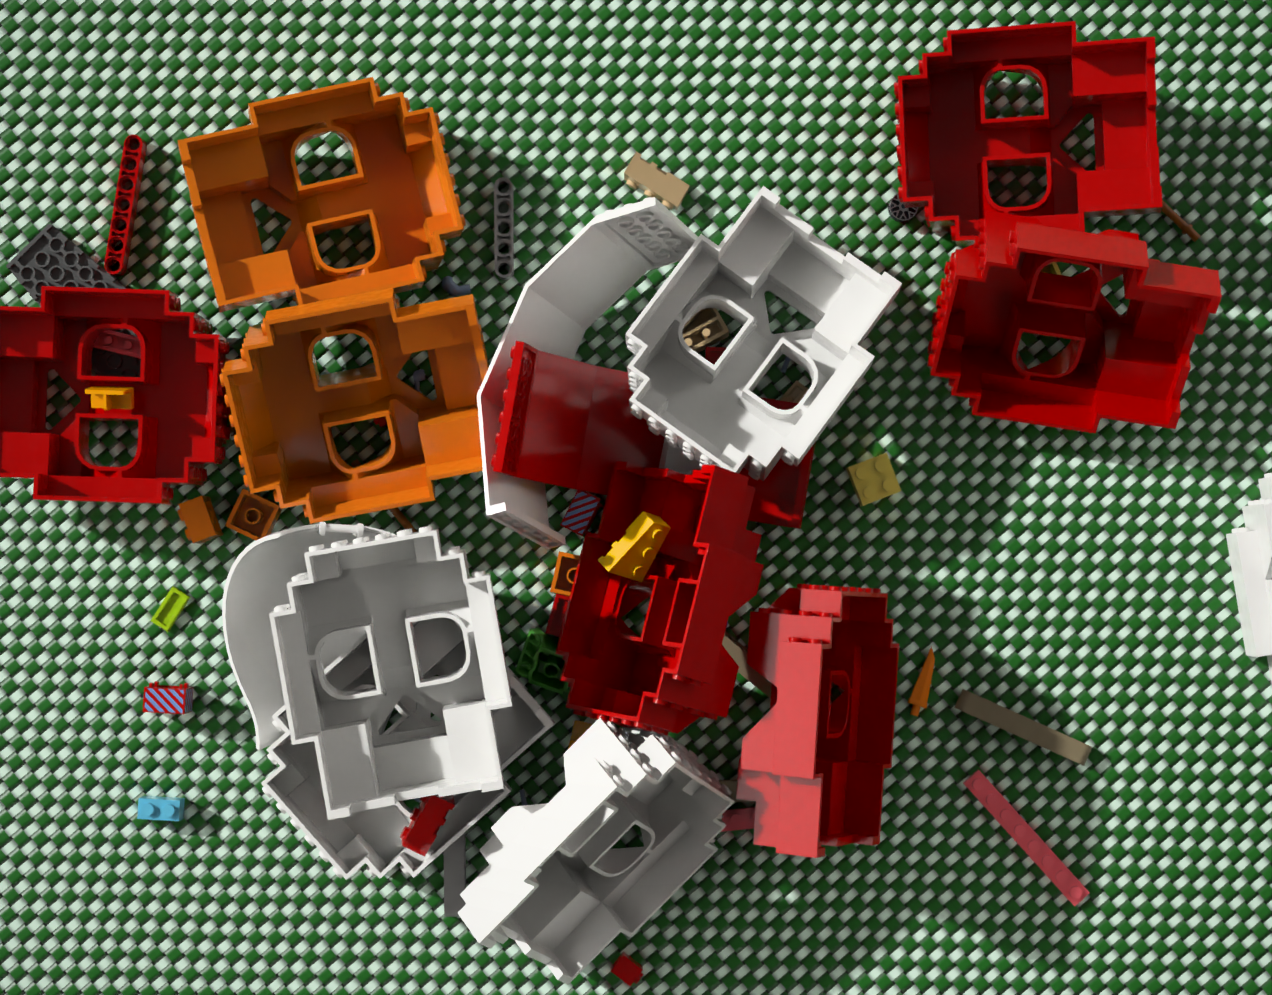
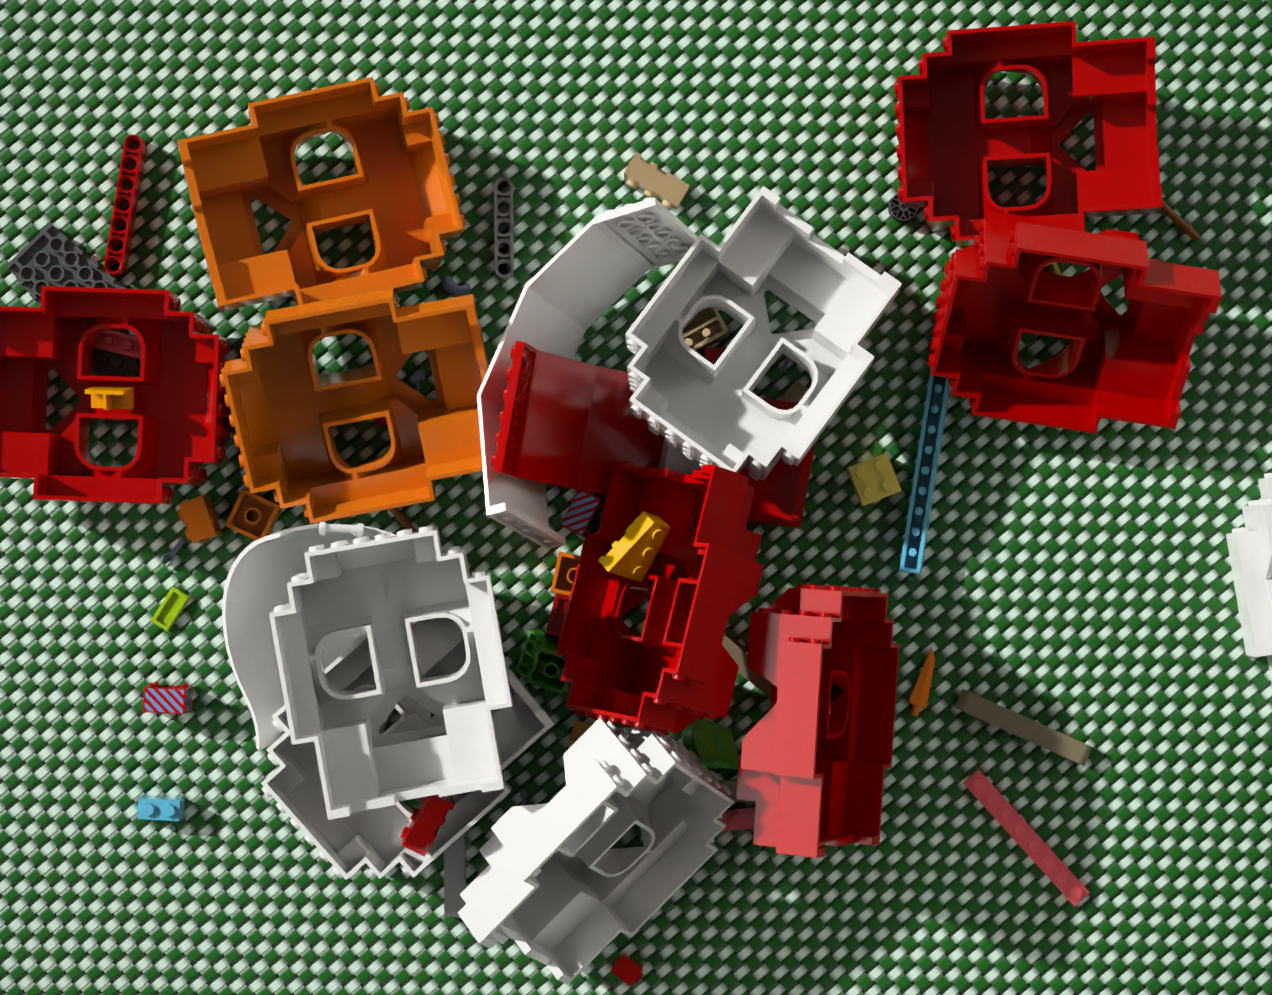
(170, 555): none -> sand blue hand
(711, 744): none -> bright green slope
(925, 475): none -> medium azure brick

